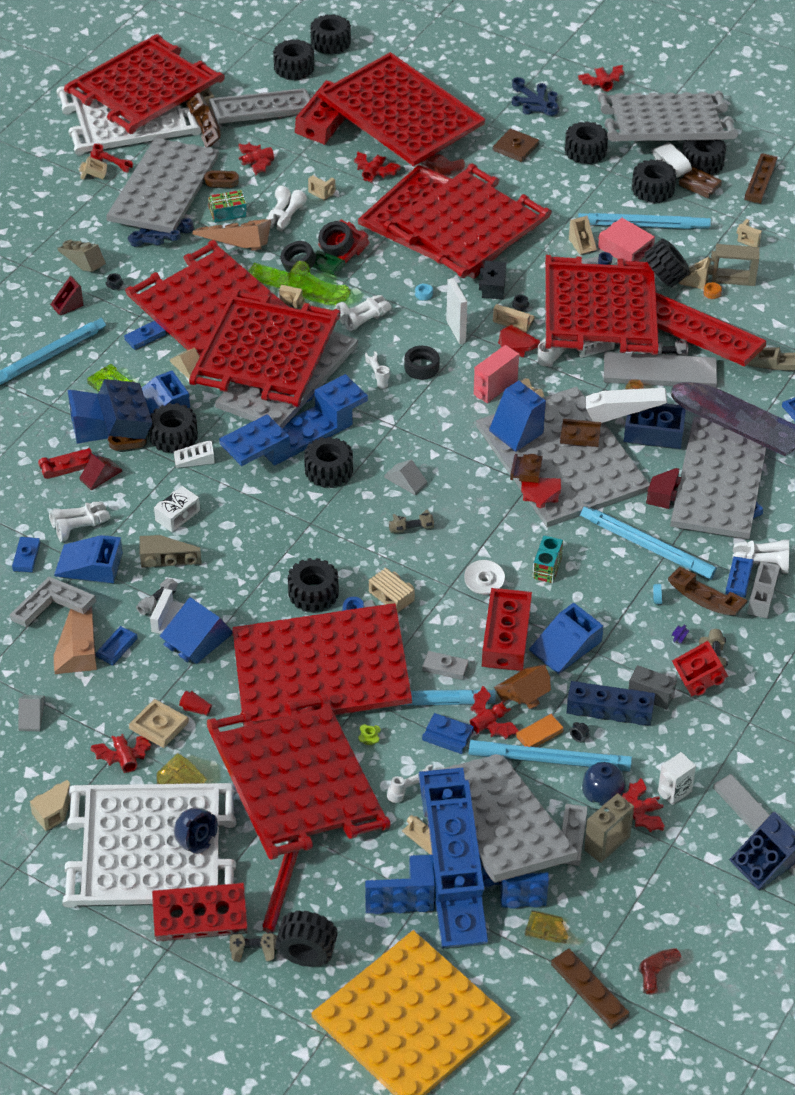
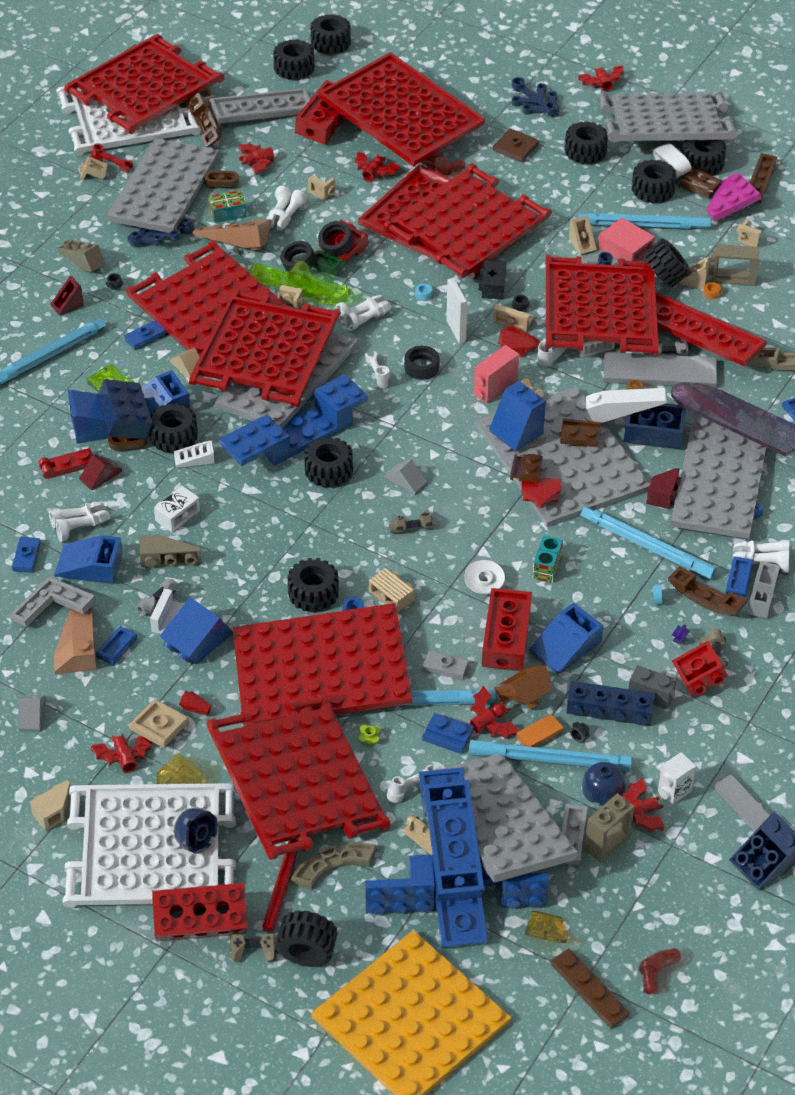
(331, 858): none -> dark tan tile
(732, 196): none -> dark pink plate

